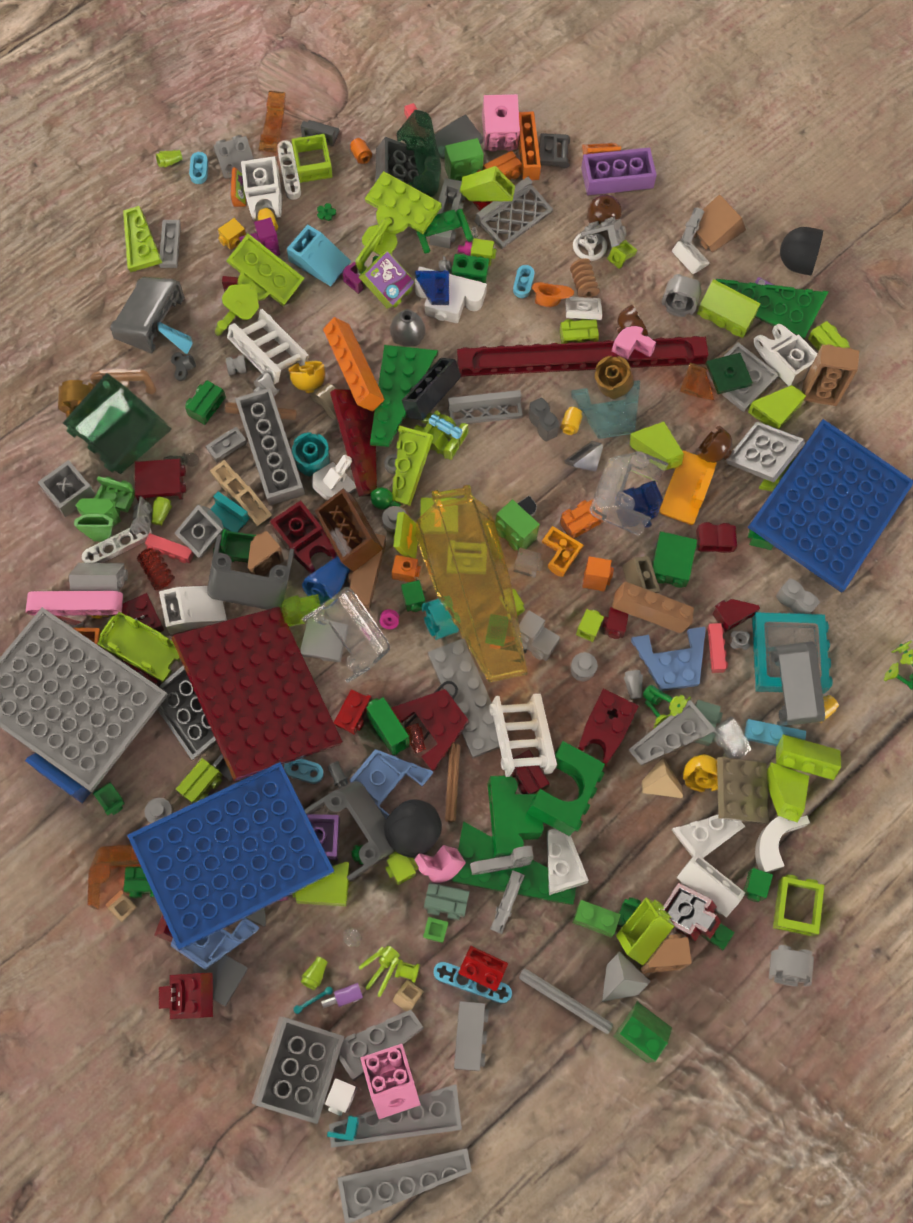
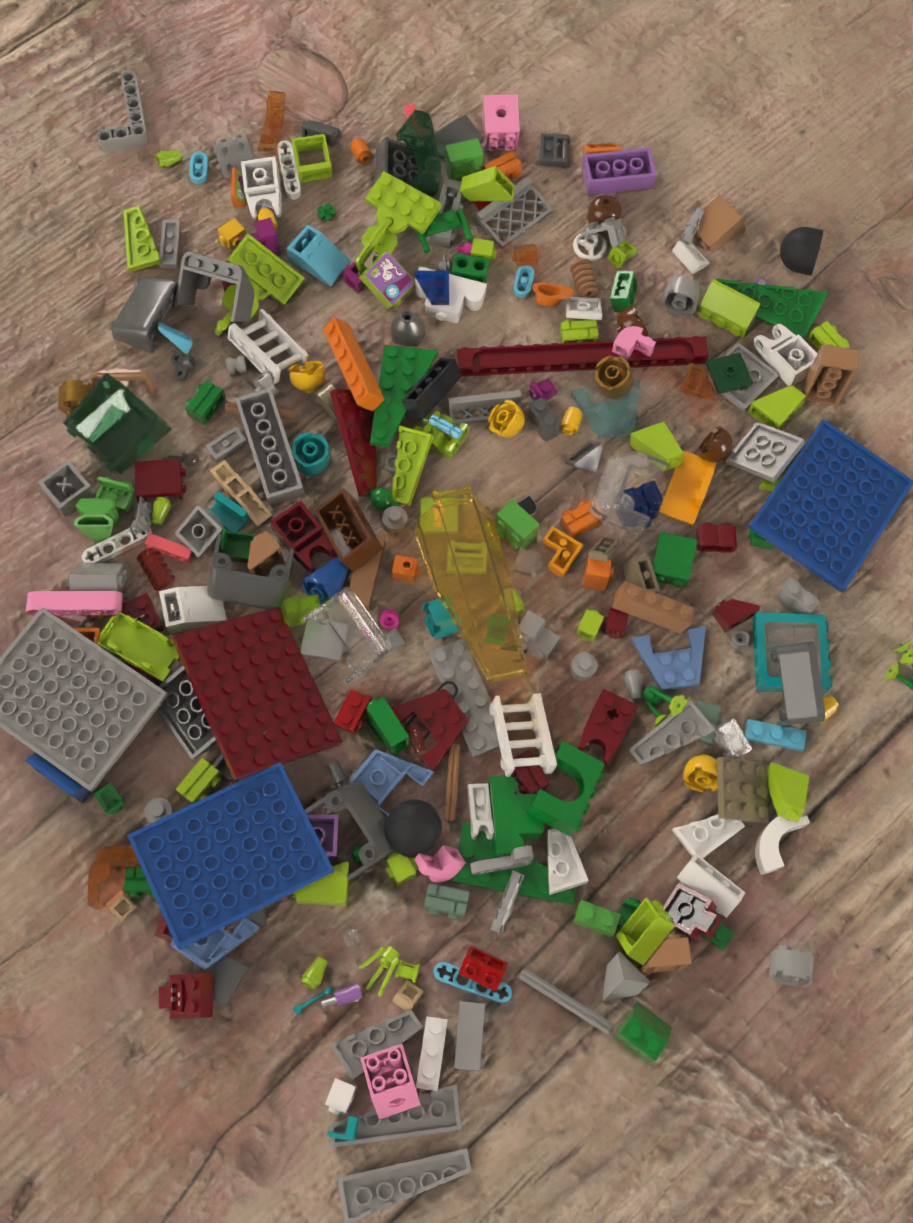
(136, 132): none -> light grey beam
(197, 273): none -> dark grey windscreen
(298, 1070): light grey slope -> none
(304, 771): medium azure plate -> none
(333, 478): white piece -> none
(394, 640): none -> light grey tile
(405, 539): lime tile -> none
(413, 596): green brick -> none
(431, 1053): none -> white brick
(435, 930): bright green plate -> none
(480, 810): none -> white plate
(506, 419): none -> yellow cylinder
(525, 255): none -> clear orange brick
(529, 146): orange brick -> none
(543, 389): none -> magenta bracket
(603, 549): none -> dark tan tile
(623, 290): none -> green brick
(662, 781): tan slope -> none
(716, 648): coral piece -> none
(757, 885): green brick -> none
(795, 926): lime window -> none
(808, 757): lime brick -> none

